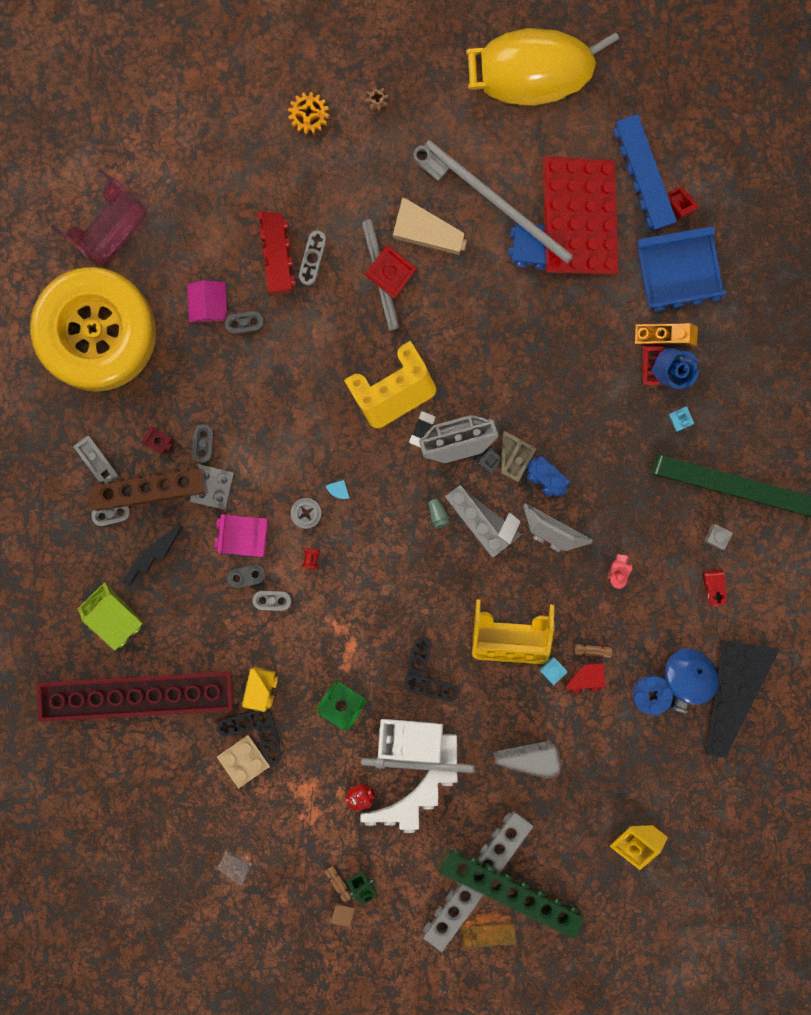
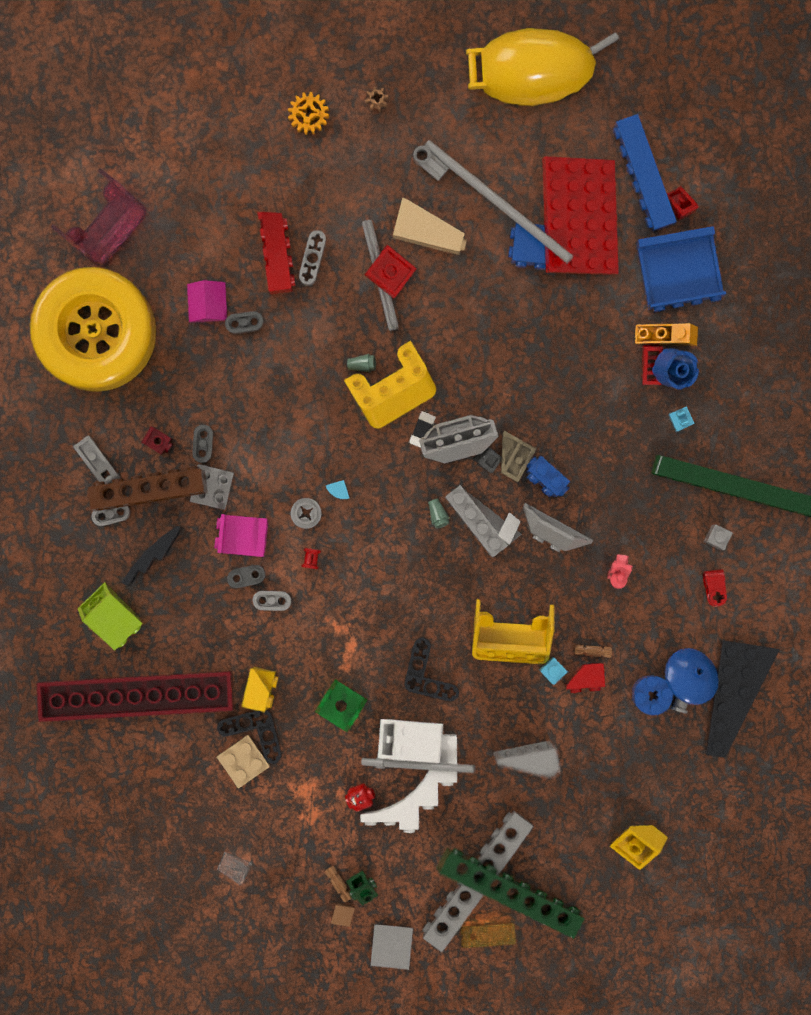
(362, 363): none -> sand green cone
(391, 947): none -> light grey slope

